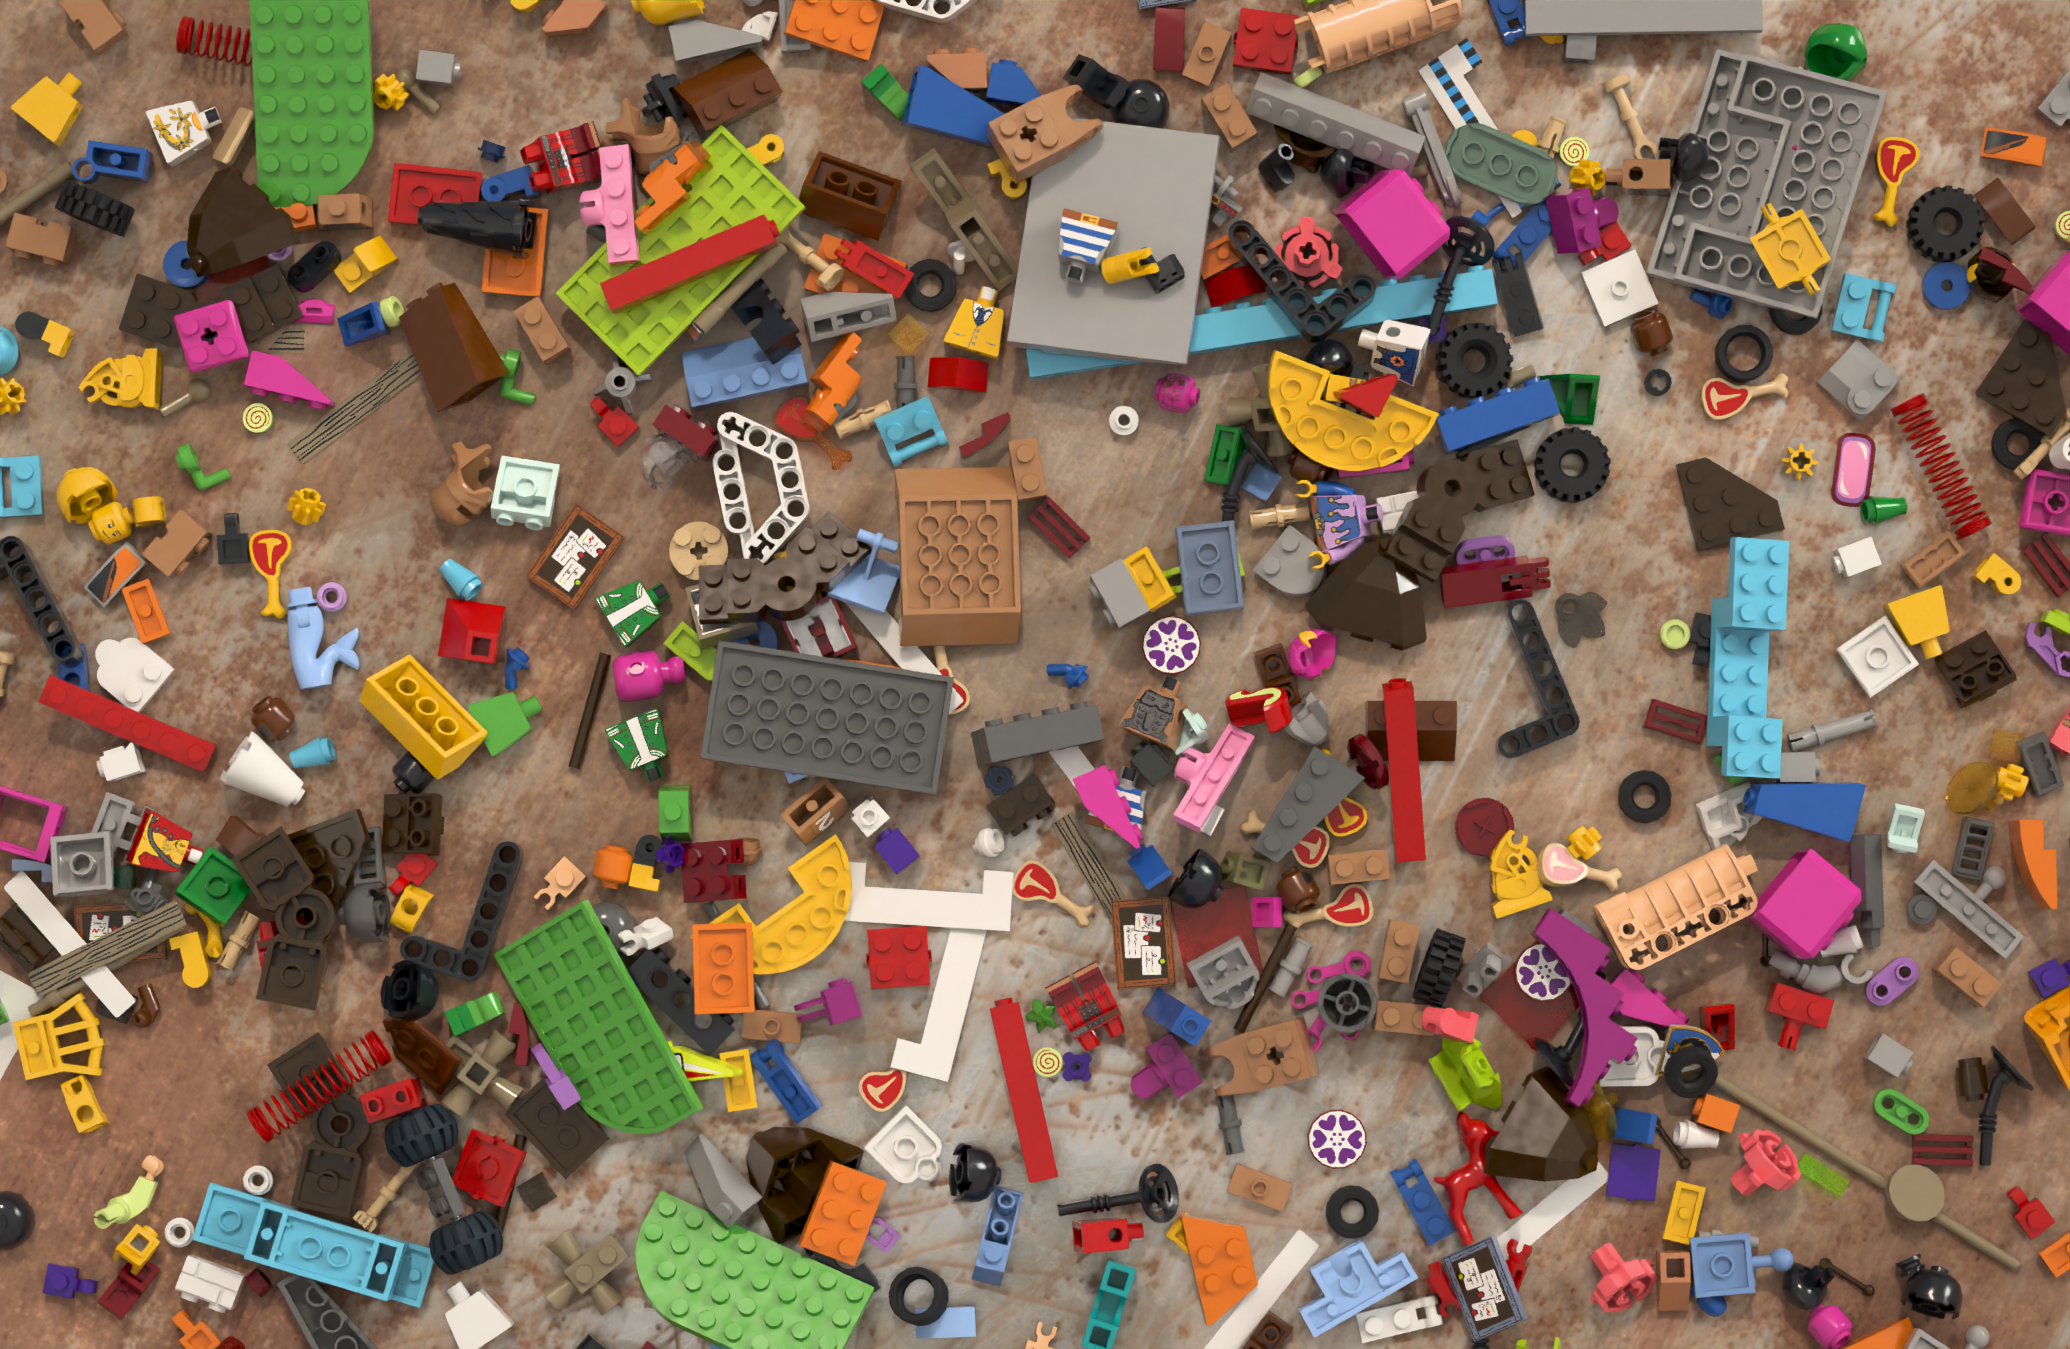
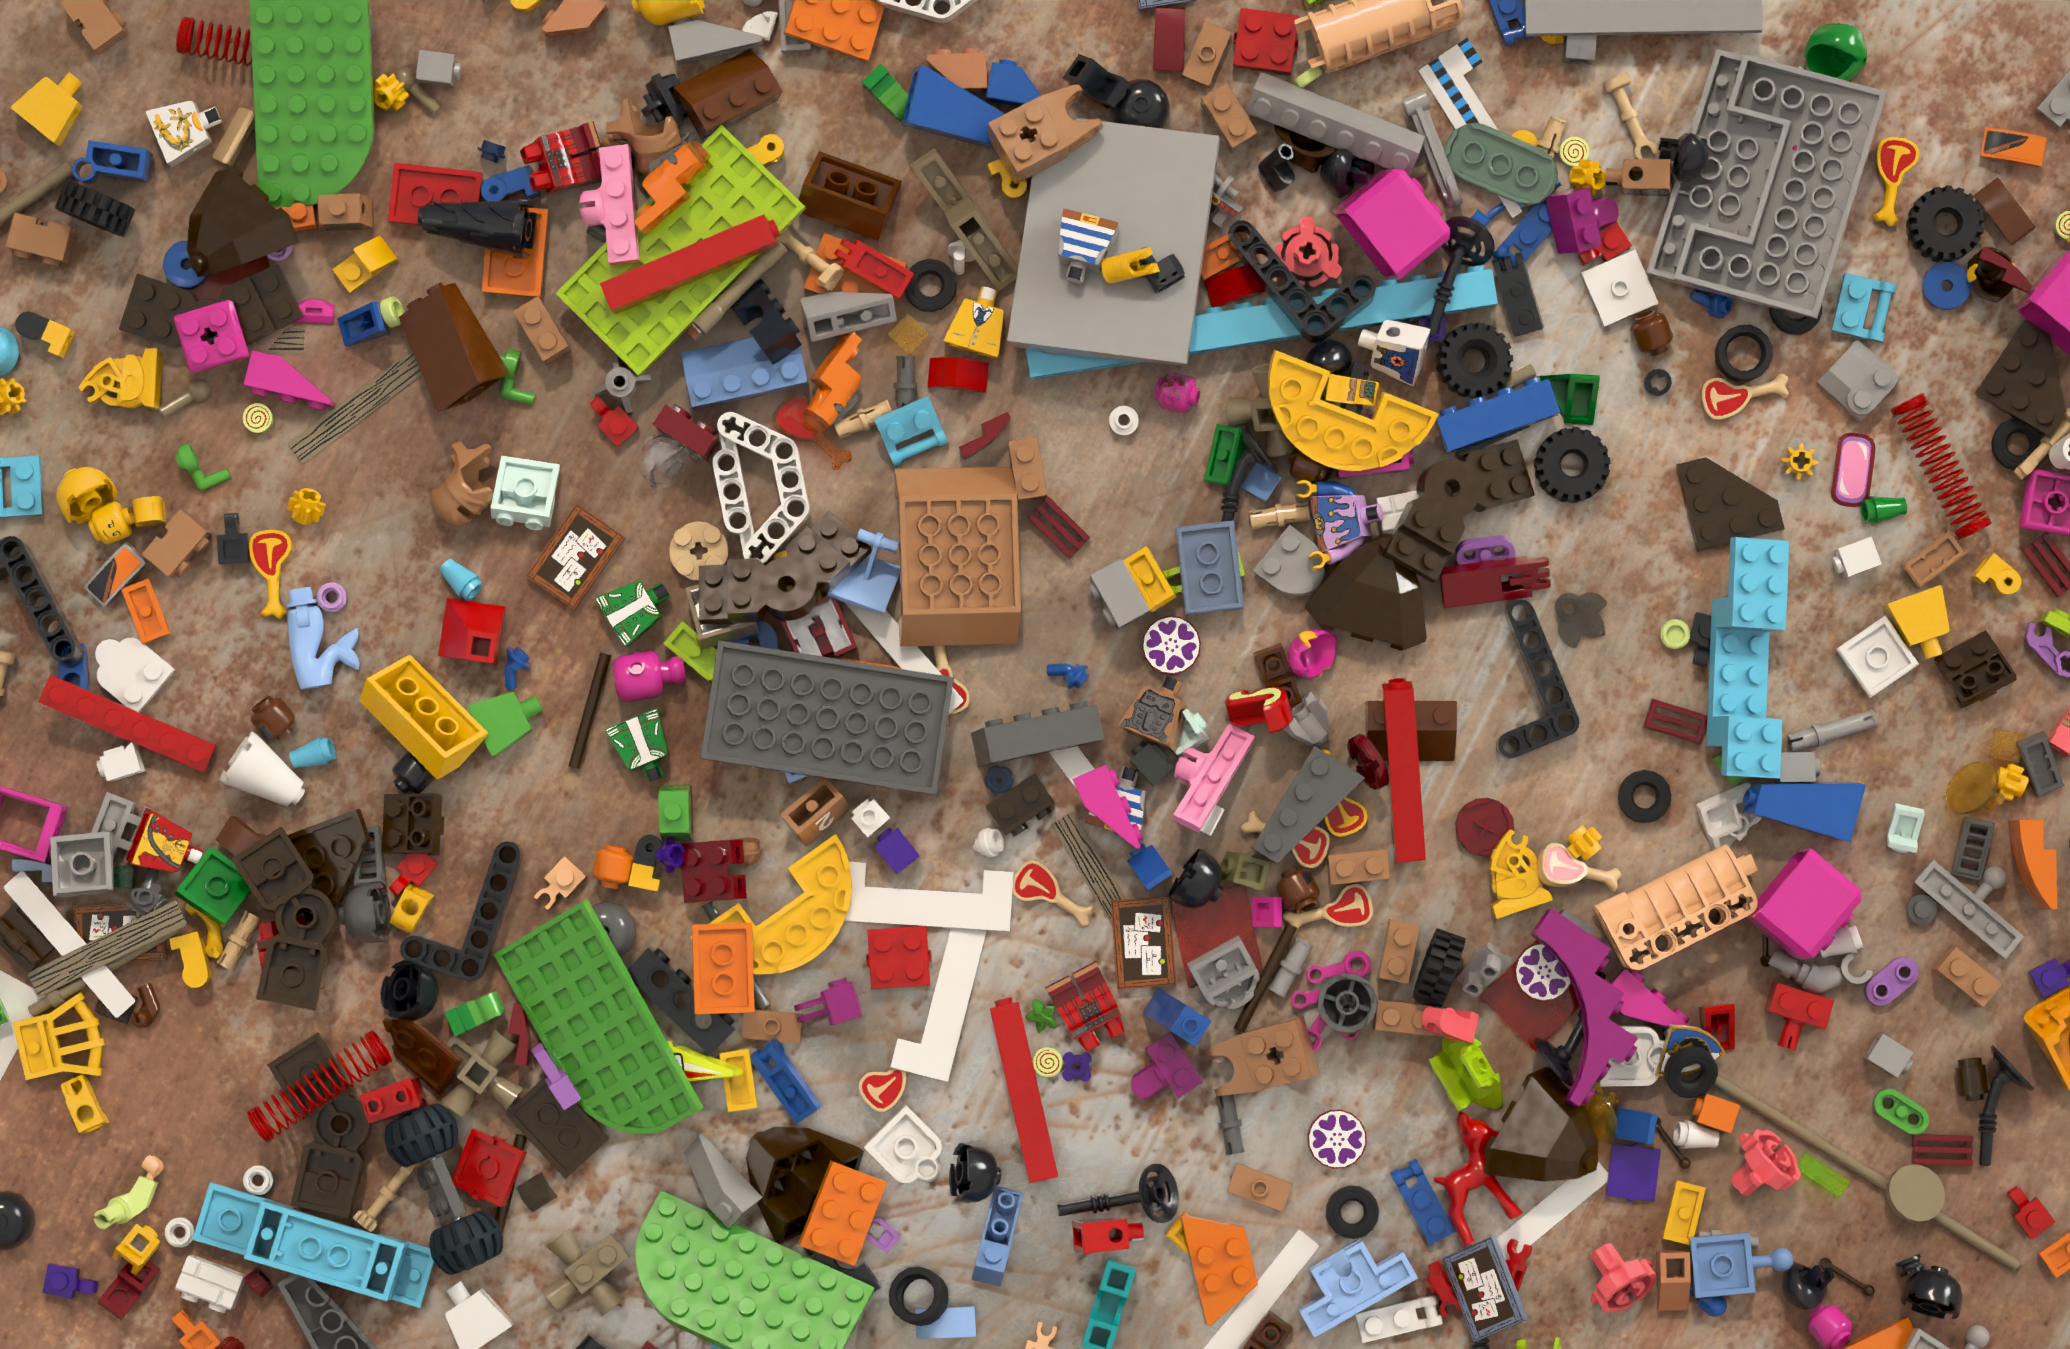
(314, 266): black plate -> none
(648, 935): white plate -> none
(1368, 395): red slope -> none
(1790, 249): yellow plate -> none
(1868, 877): dark grey piece -> none

